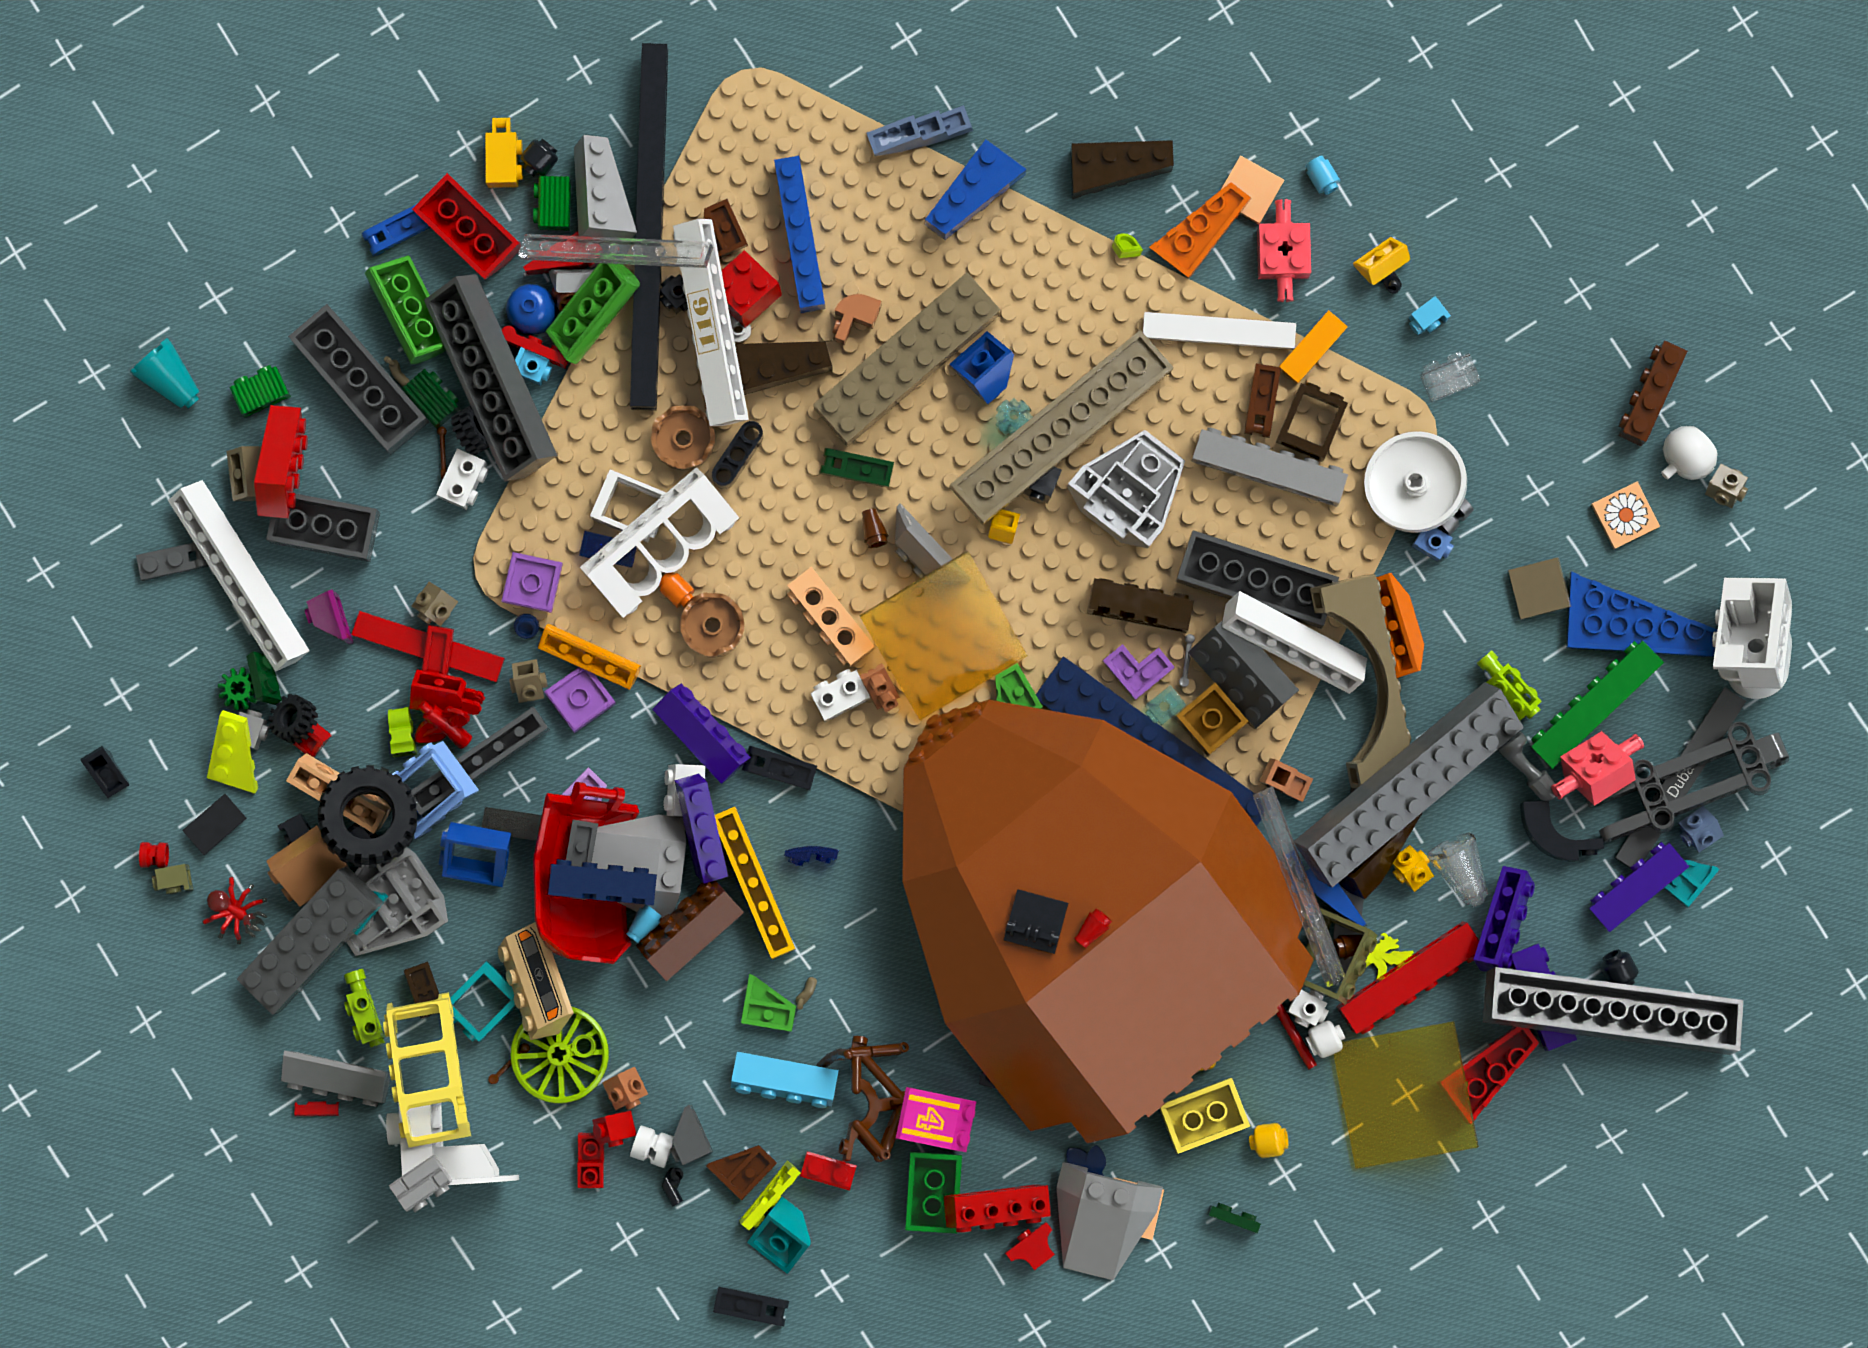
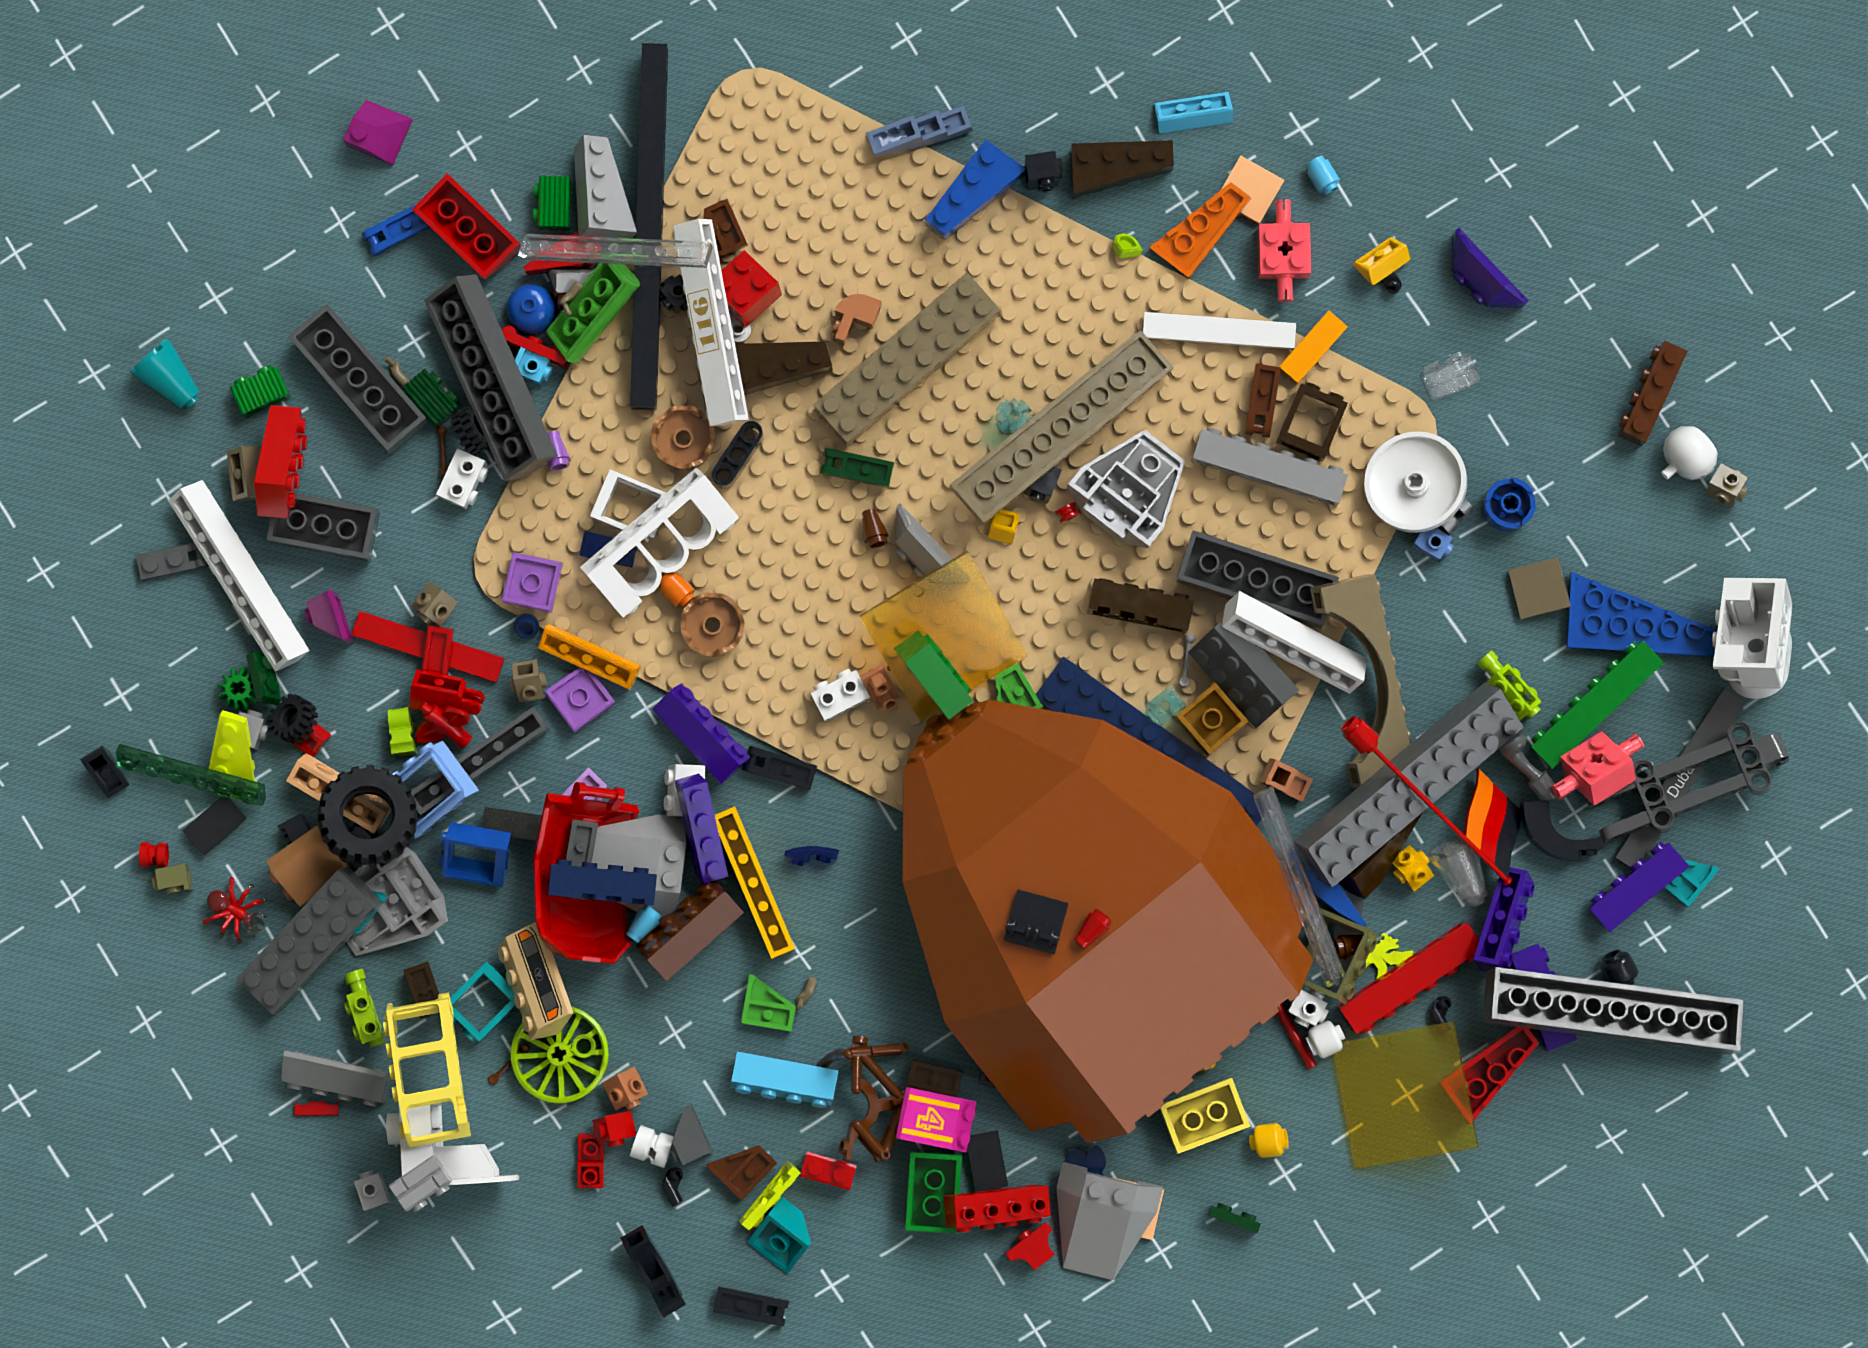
(190, 774): none -> clear green plate
(372, 1190): none -> light grey brick
(377, 132): none -> magenta slope
(402, 300): bright green brick -> none
(502, 156): yellow brick -> none
(539, 158): black head -> none
(562, 460): none -> medium lavender cone
(570, 295): none -> dark tan piece
(653, 1270): none -> black arch
(799, 234): blue brick -> none
(811, 582): light nougat brick -> none
(934, 1078): none -> dark brown hinge
(935, 673): none -> green brick
(985, 367): blue slope -> none
(987, 1161): none -> black piece
(1043, 171): none -> black brick
(1067, 512): none -> red bush
(1138, 676): medium lavender plate -> none
(1194, 112): none -> medium azure slope
(1403, 626): orange wedge -> none
(1428, 316): medium azure brick -> none
(1439, 1009): none -> black arm
(1481, 276): none -> dark purple wedge
(1491, 816): none -> flag
(1523, 502): none -> blue brick
(1625, 515): tile -> none
(1700, 829): sand blue brick -> none

